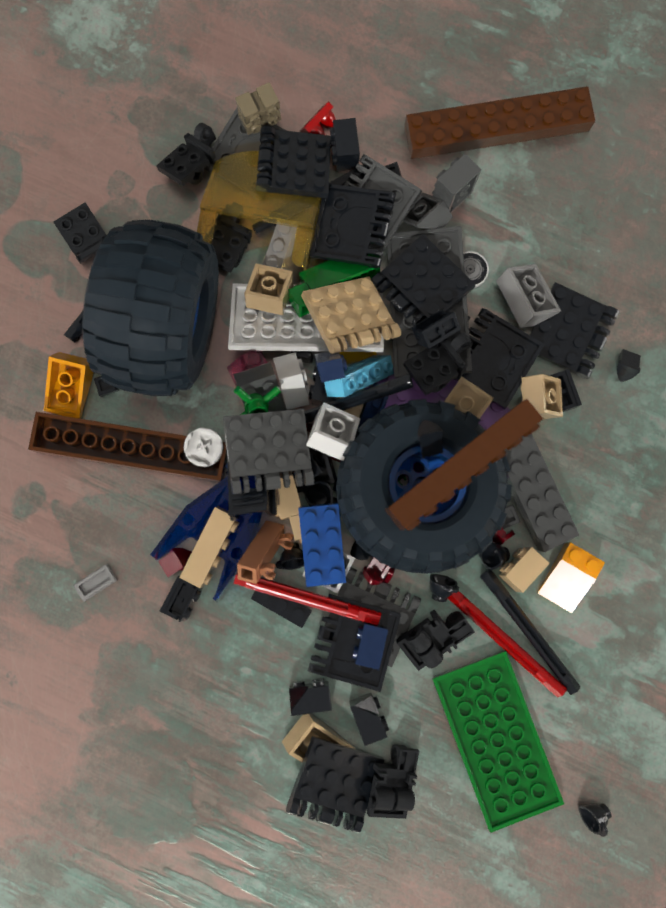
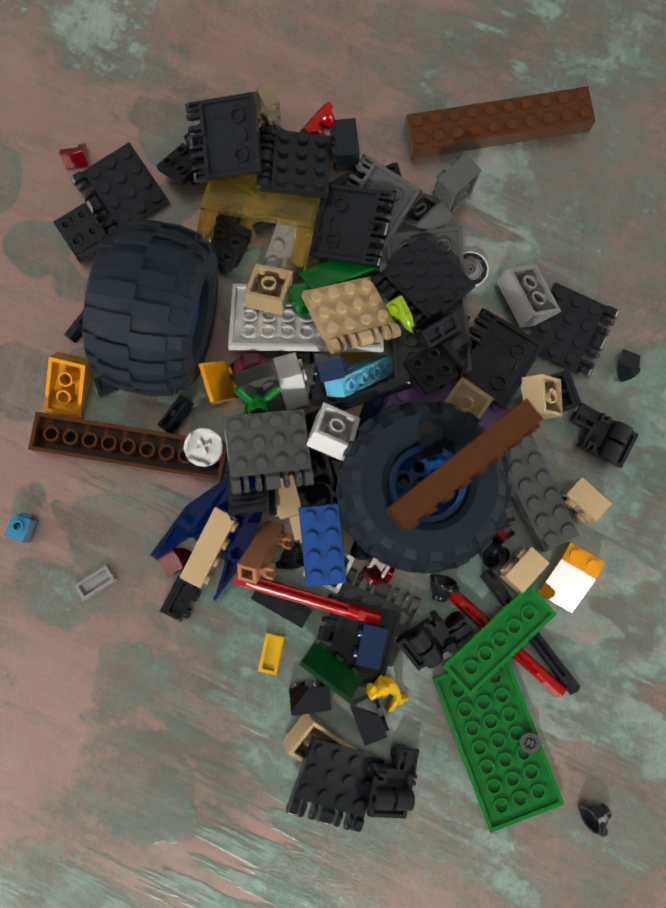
(20, 527): none -> dark azure brick
(74, 156): none -> dark red tile
(123, 188): none -> black hinge
(175, 414): none -> black plate
(218, 381): none -> light orange slope
(227, 137): none -> black hinge
(271, 653): none -> yellow tile
(331, 670): none -> dark green slope
(383, 686): none -> yellow animal
(399, 311): none -> lime plate
(499, 640): none -> green plate
(529, 742): none -> dark grey tile
(584, 500): none -> tan brick
(603, 435): none -> black plate

